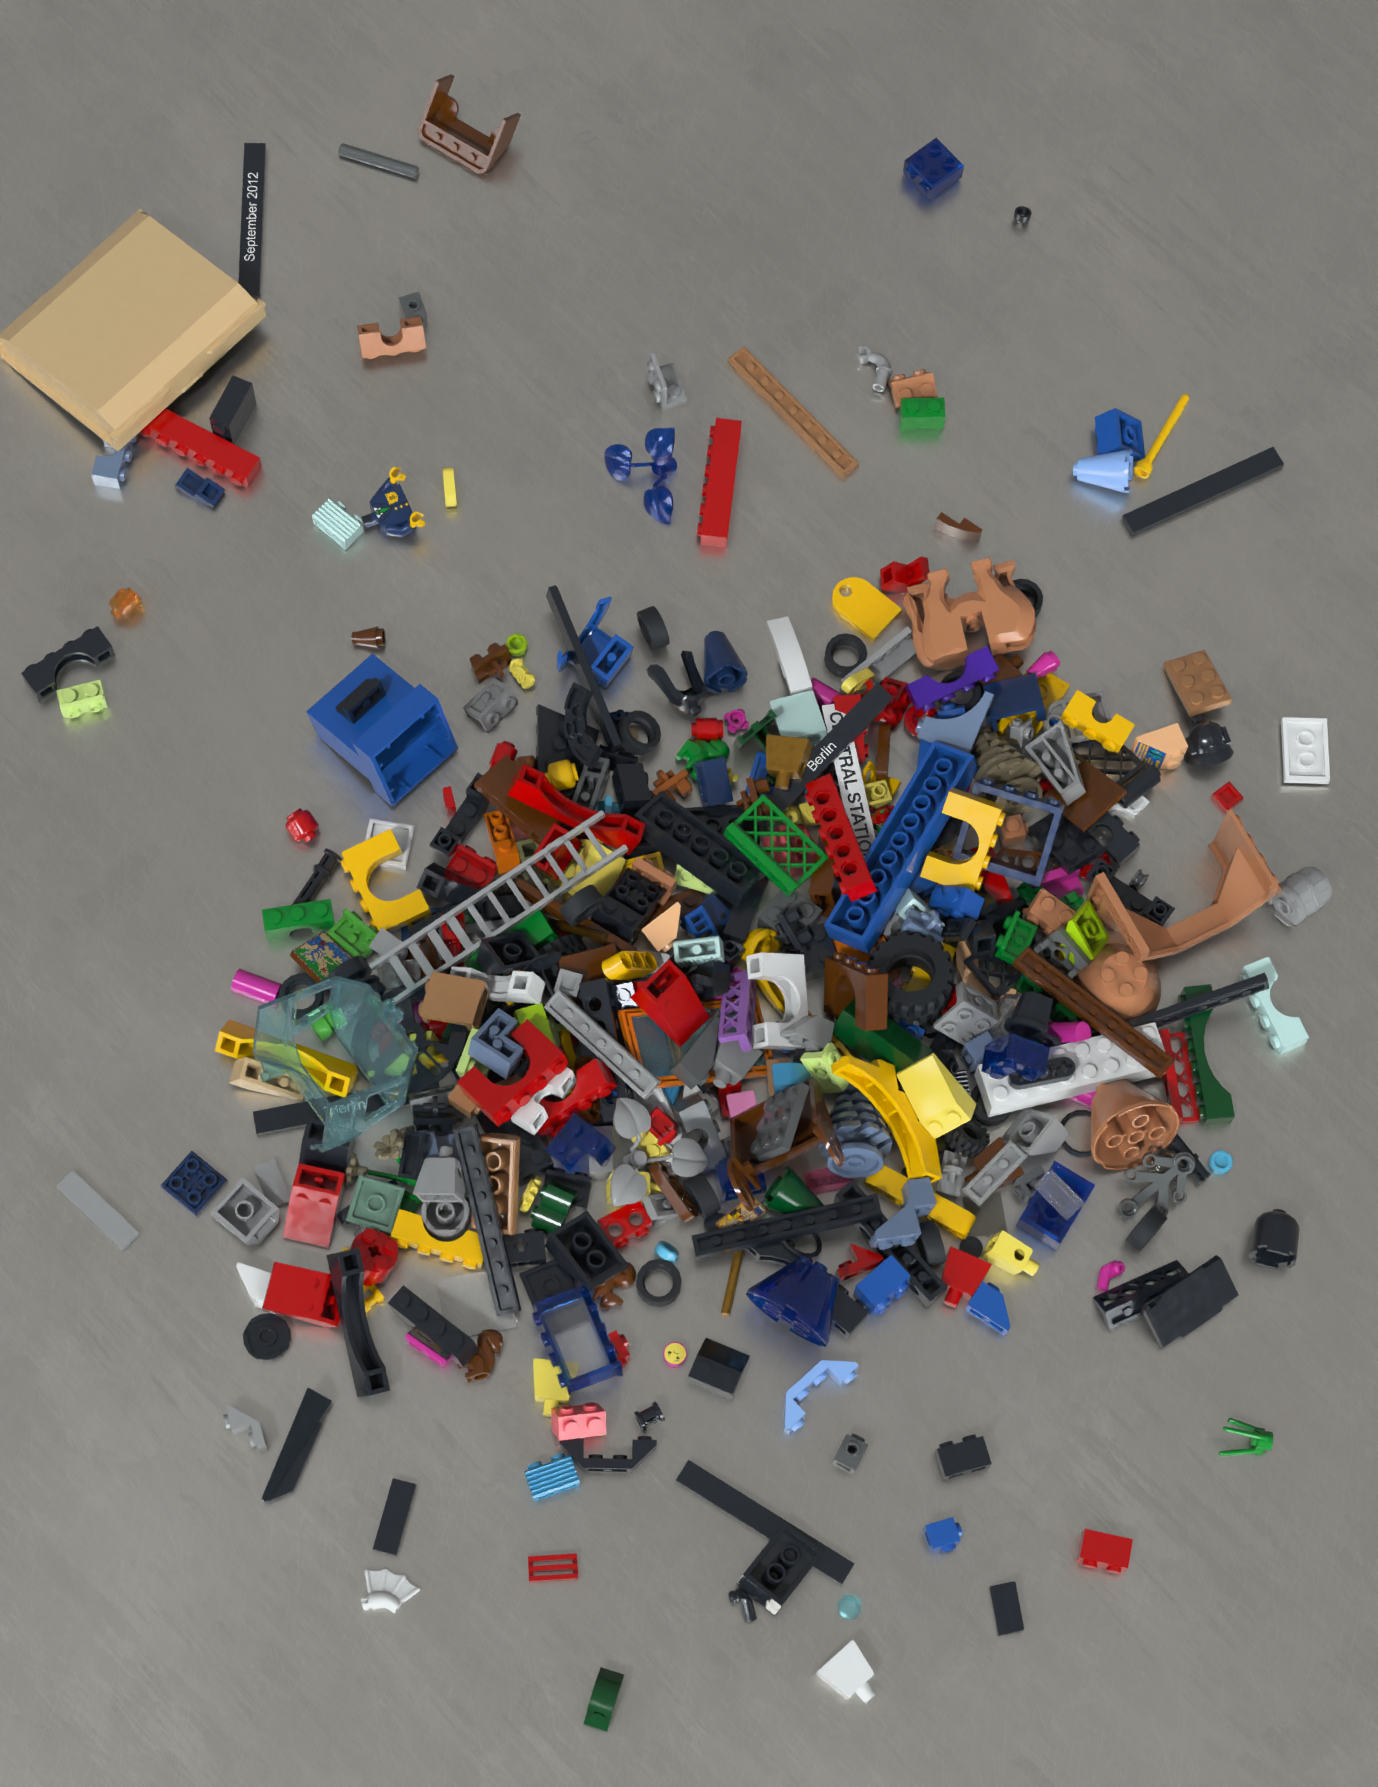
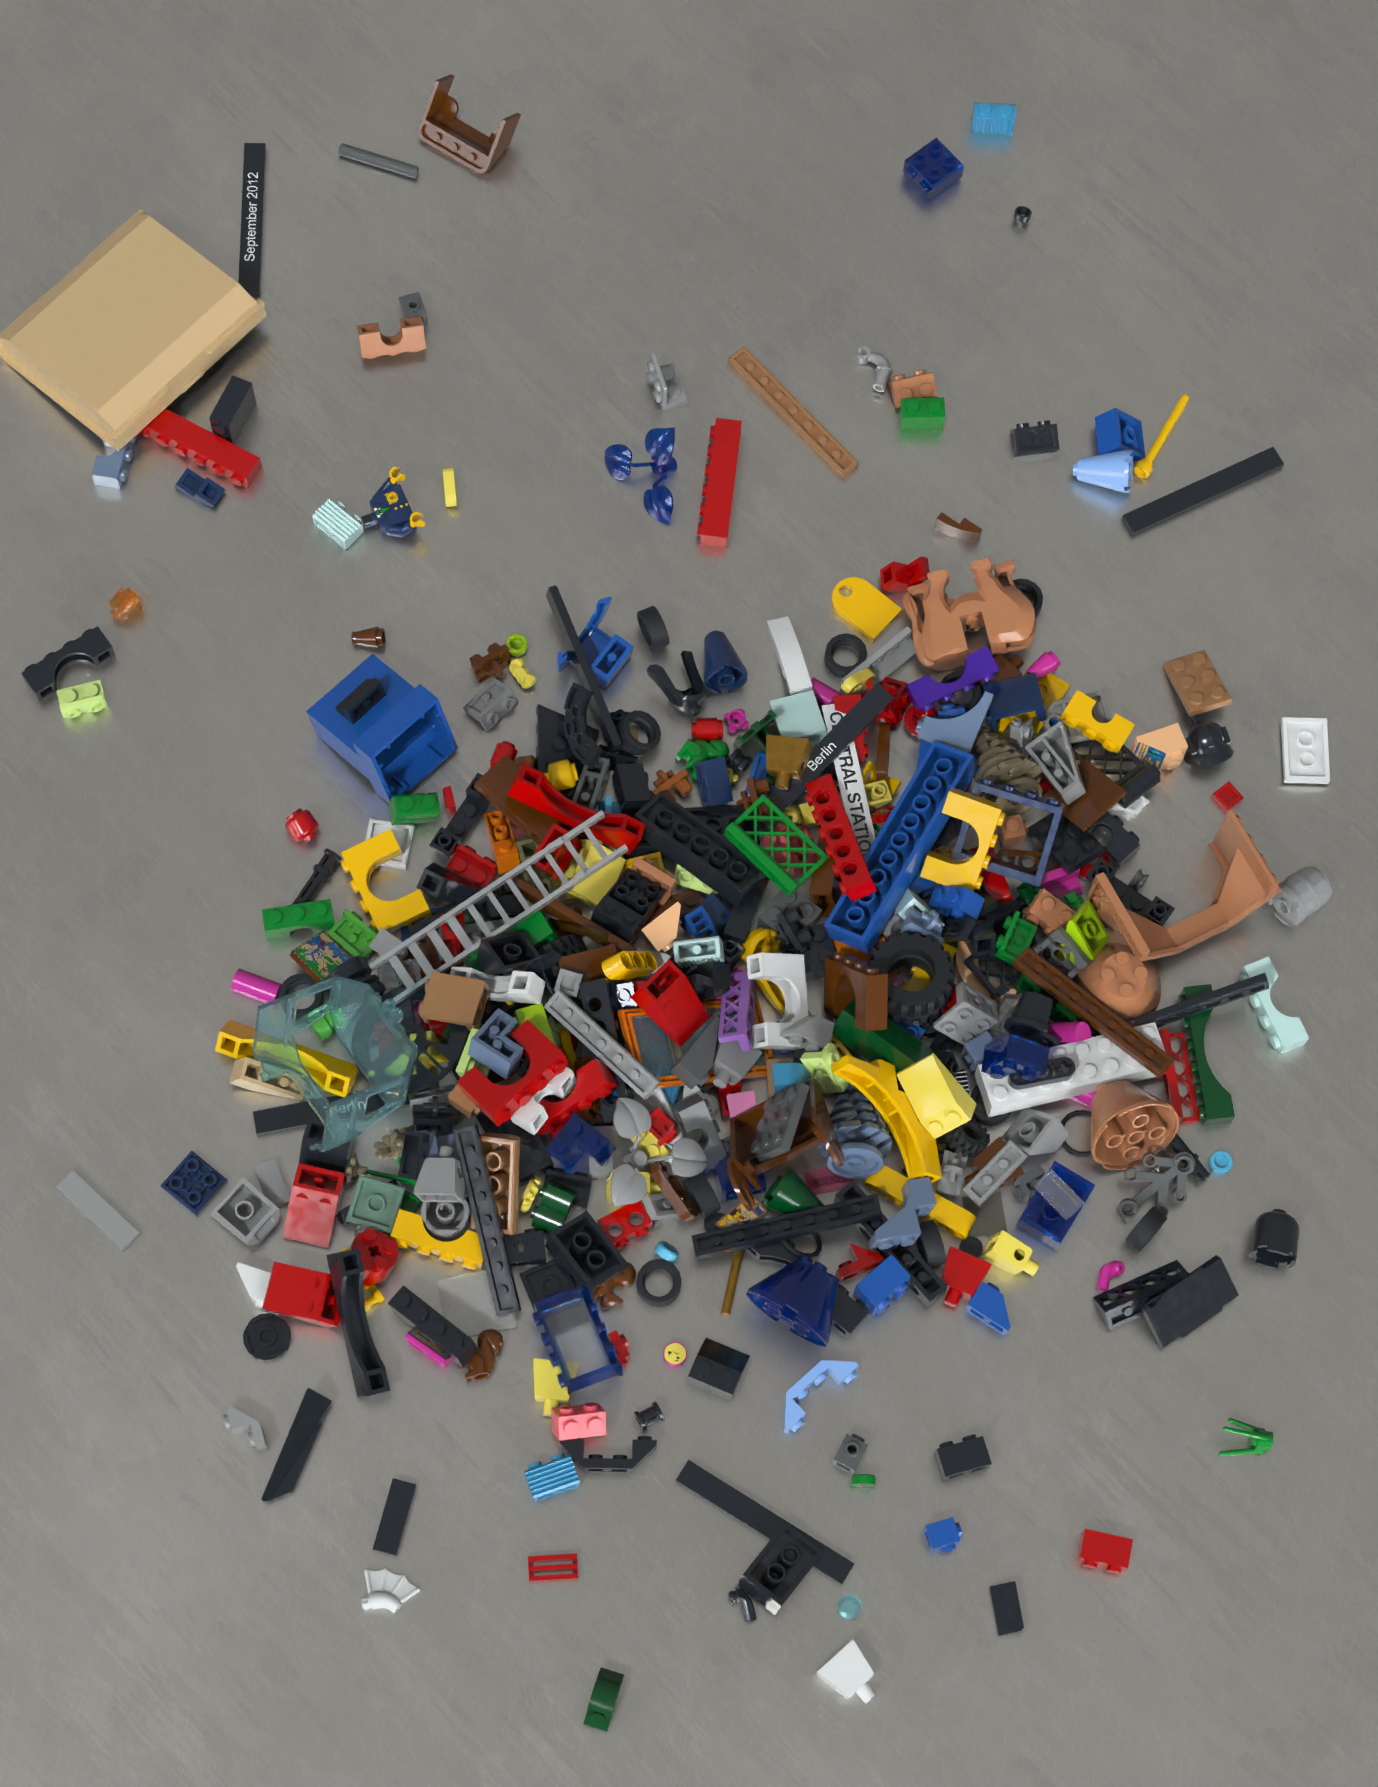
(414, 808): none -> green brick
(581, 905): black tyre -> none
(739, 762): none -> black wheel
(863, 1480): none -> green tile
(993, 118): none -> dark azure brick
(1035, 438): none -> black bracket

